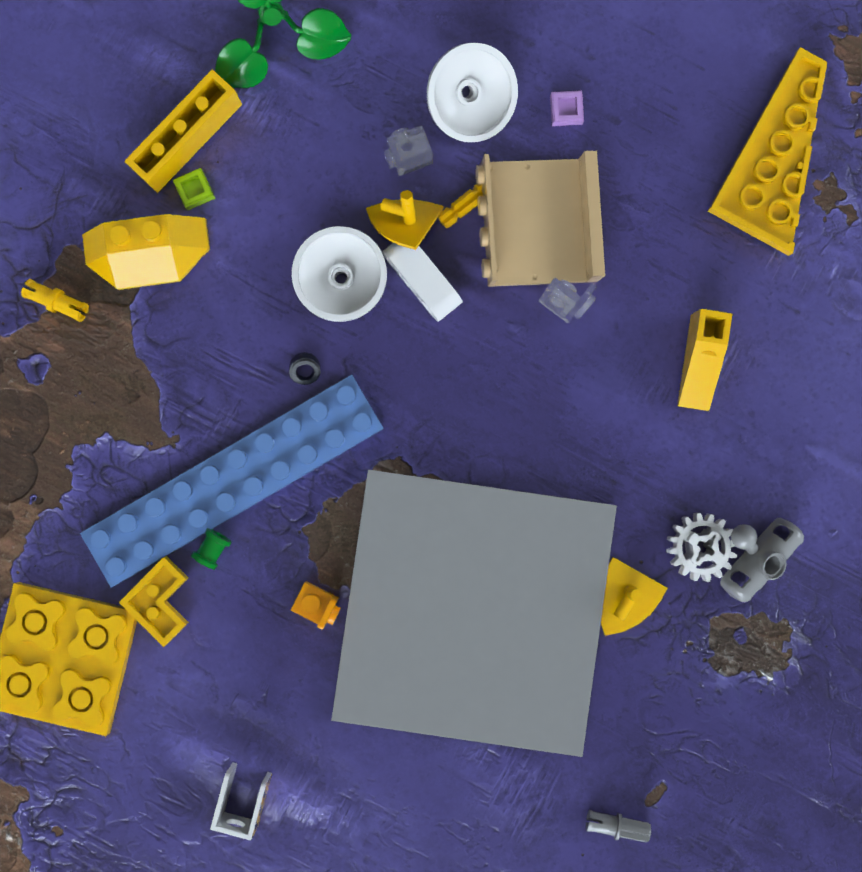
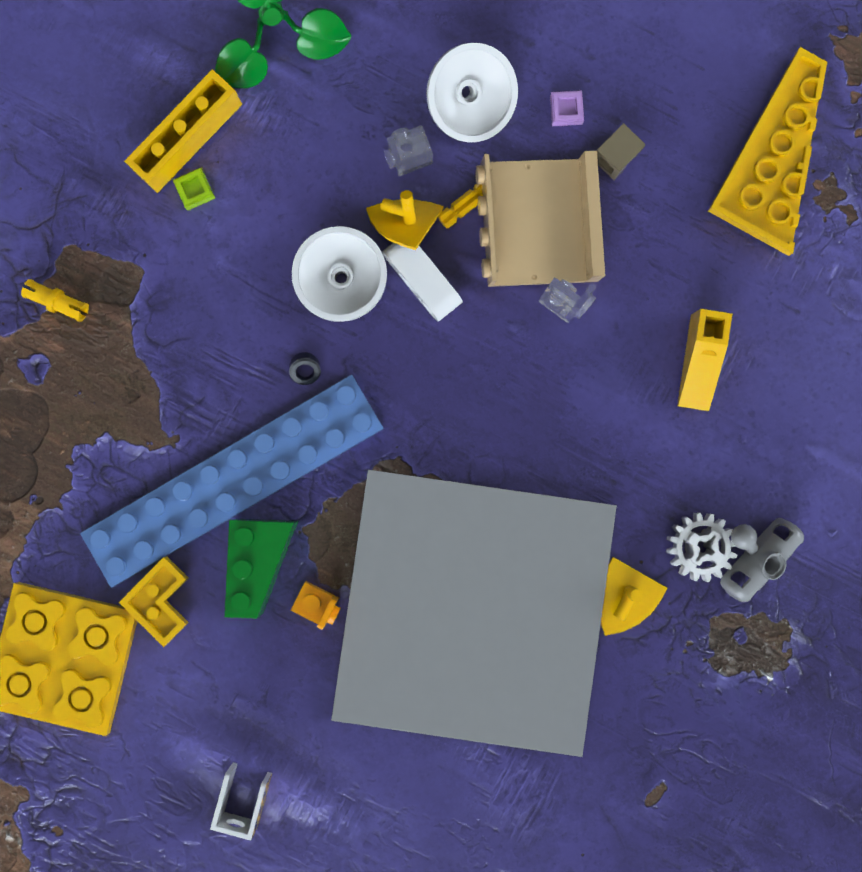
(146, 249): yellow wedge -> none
(211, 548): green bush -> none
(253, 563): none -> green wedge
(618, 826): light grey axle -> none
(619, 151): none -> dark tan panel

